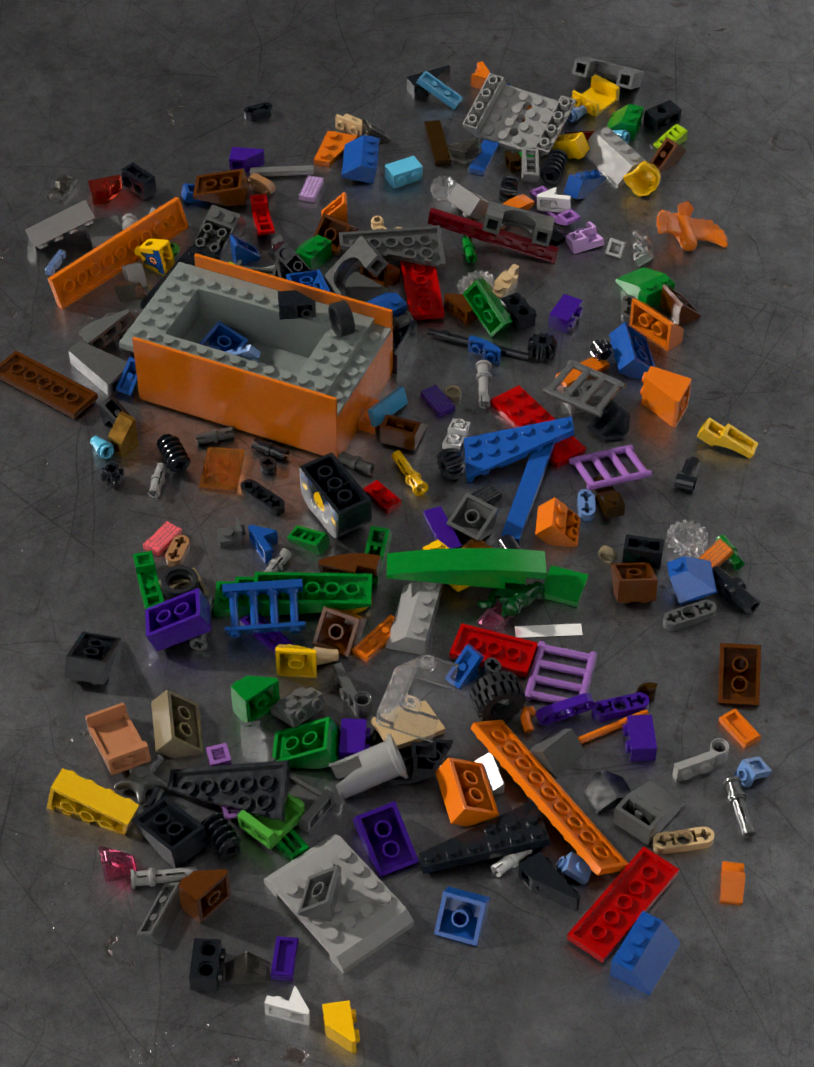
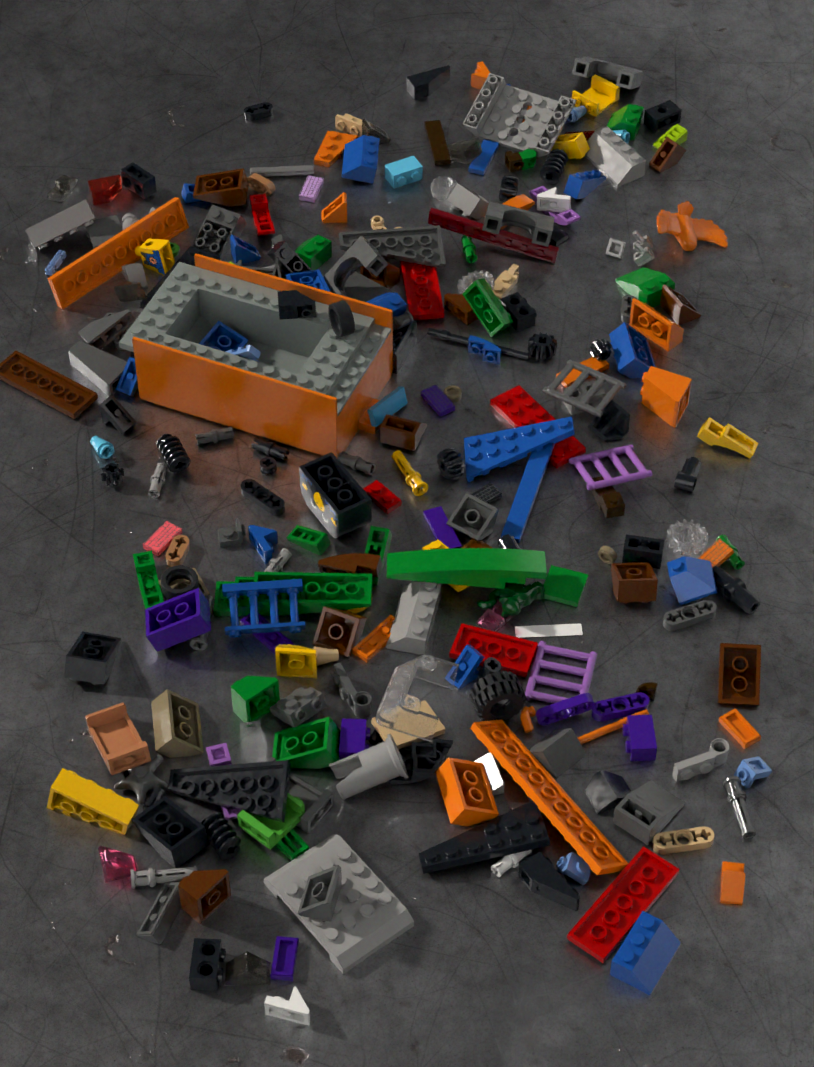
(124, 434): pearl gold slope -> none
(221, 470): clear orange tile -> none
(246, 158): dark purple slope -> none
(330, 227): reddish brown slope -> none
(339, 1025): yellow slope -> none
(385, 839): dark purple slope -> none
(439, 90): dark azure tile -> none
(456, 433): white slope -> none
(462, 915): blue slope -> none
(483, 378): light grey pin -> none
(530, 175): light grey slope -> none
(557, 524): orange slope -> none
(565, 313): dark purple brick -> none
(582, 505): medium blue beam -> none
(584, 239): lavender slope -> none
(643, 179): yellow piece -> none

